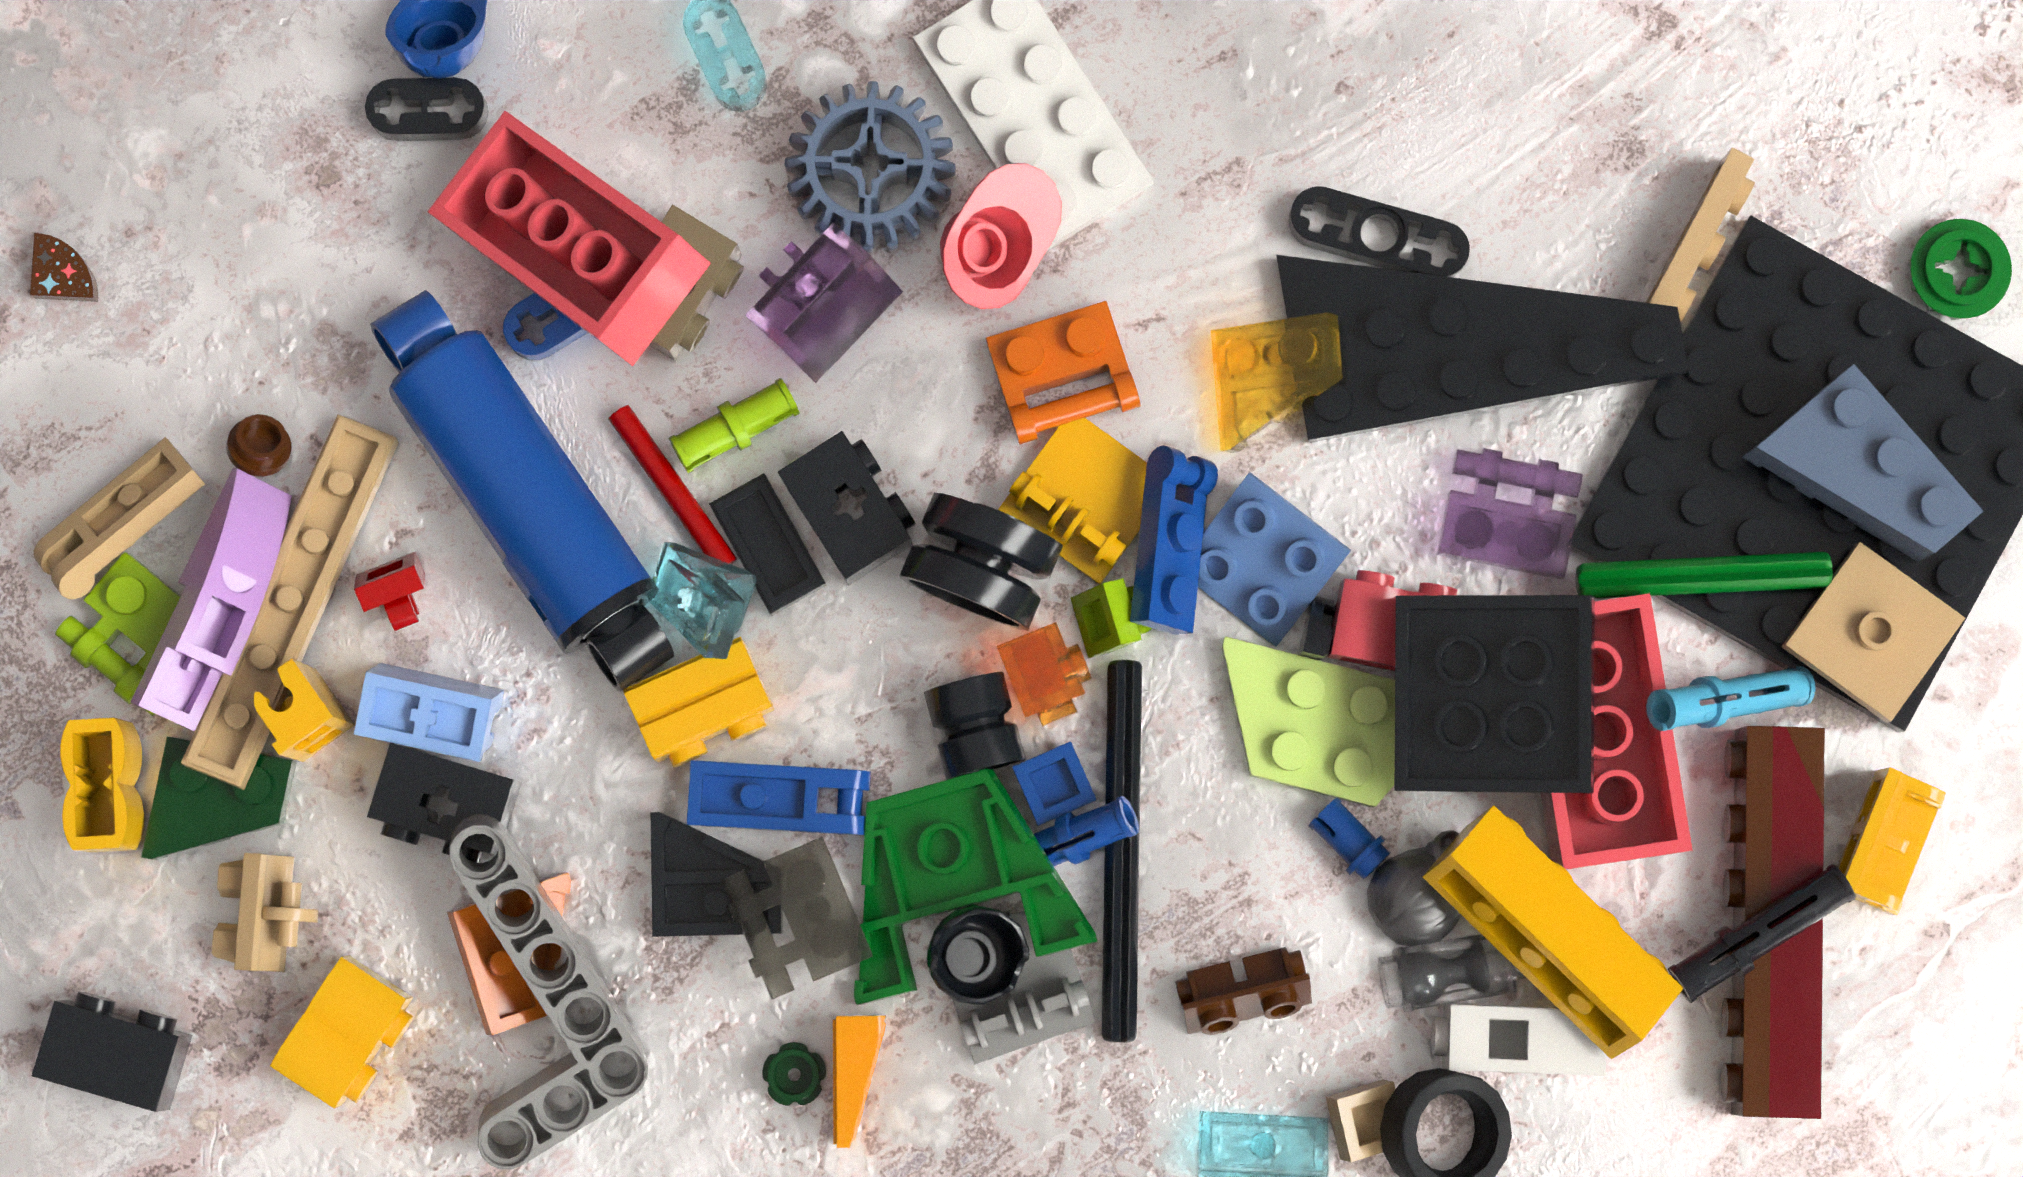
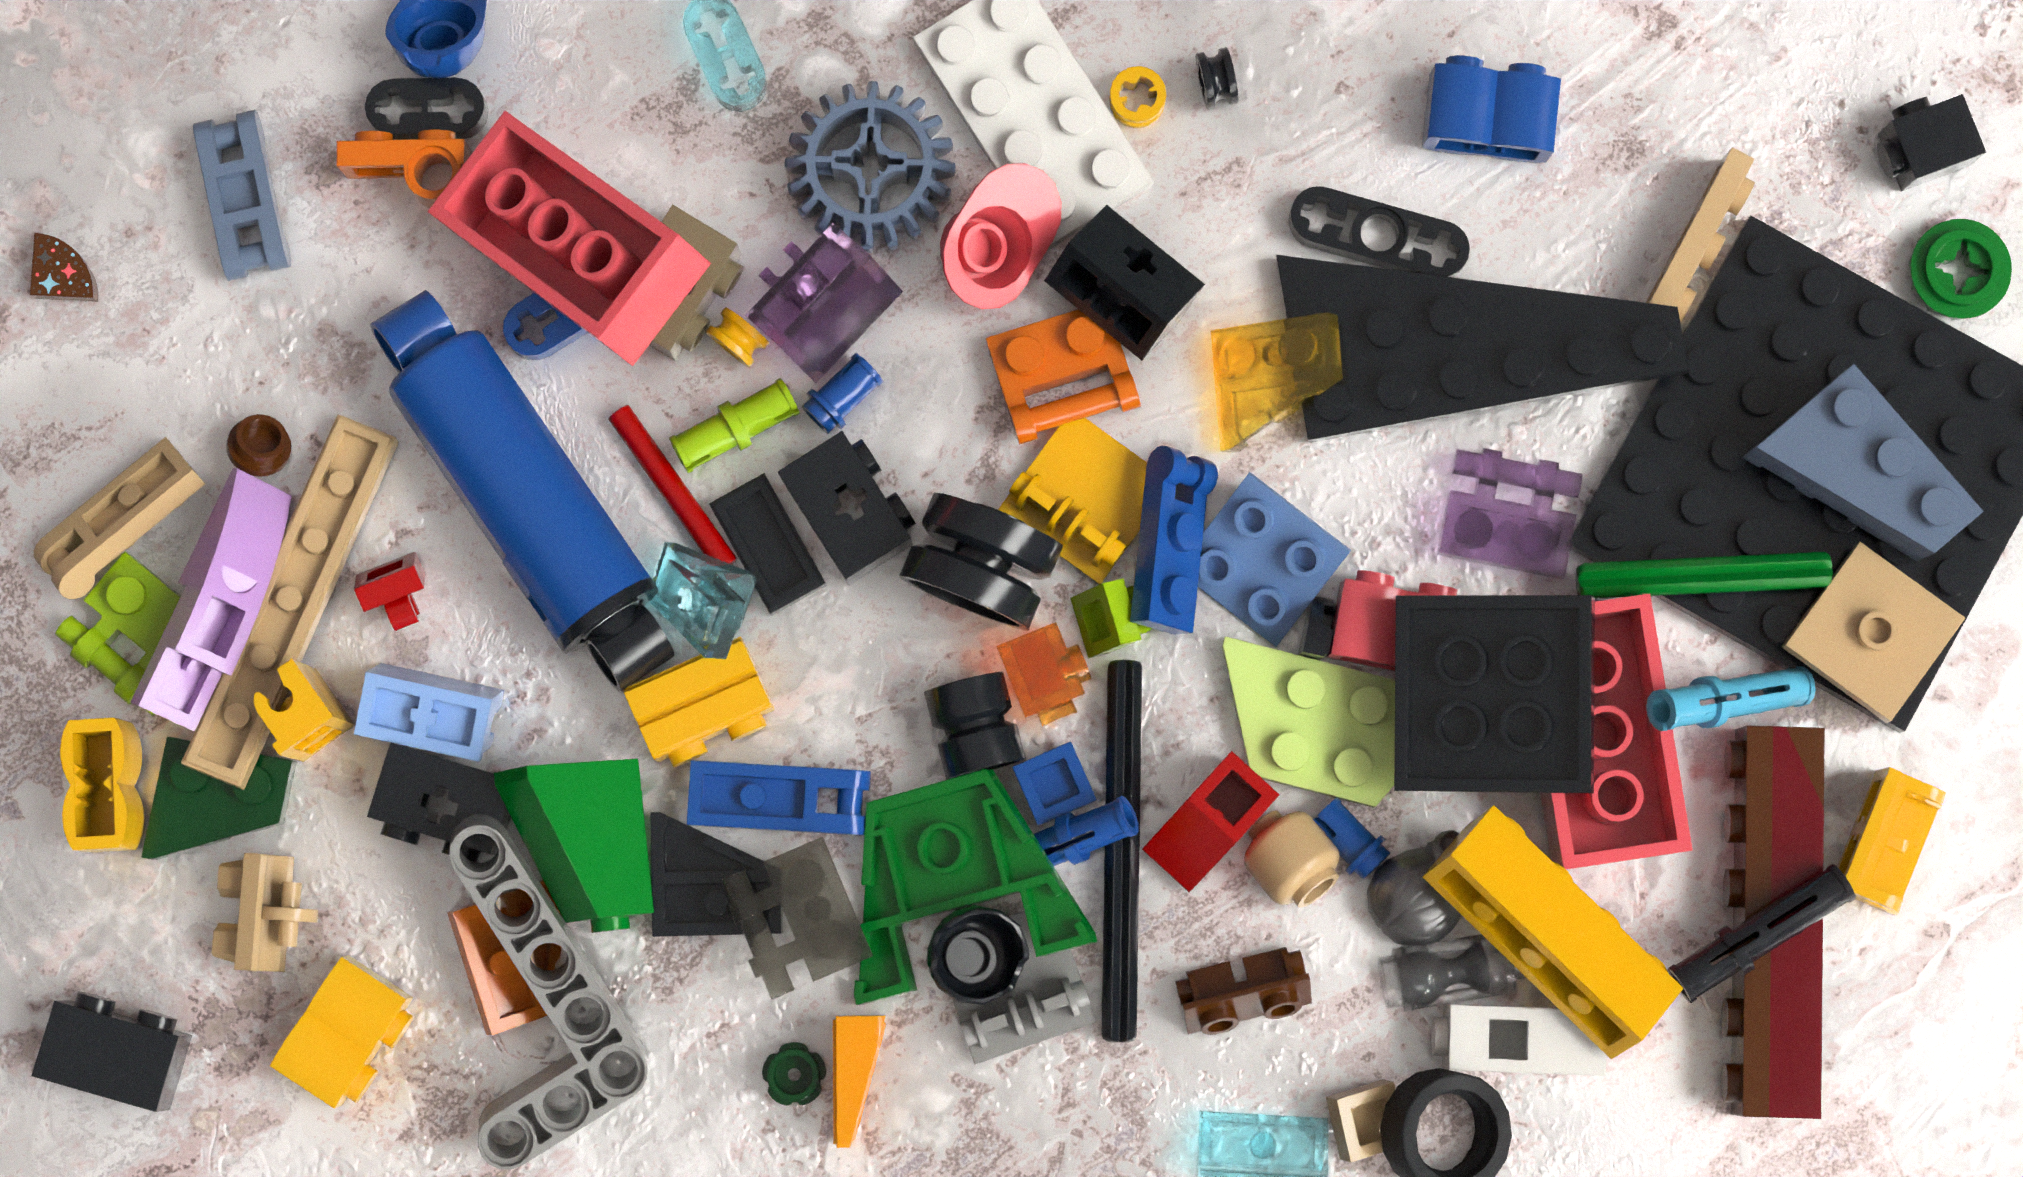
(241, 195): none -> sand blue plate
(379, 156): none -> orange plate
(584, 836): none -> green slope
(737, 337): none -> yellow bush
(841, 393): none -> blue pin
(1124, 282): none -> black brick
(1130, 79): none -> yellow bush
(1210, 821): none -> red slope
(1217, 78): none -> black bush
(1291, 858): none -> tan head
(1491, 110): none -> blue brick
(1928, 141): none -> black brick

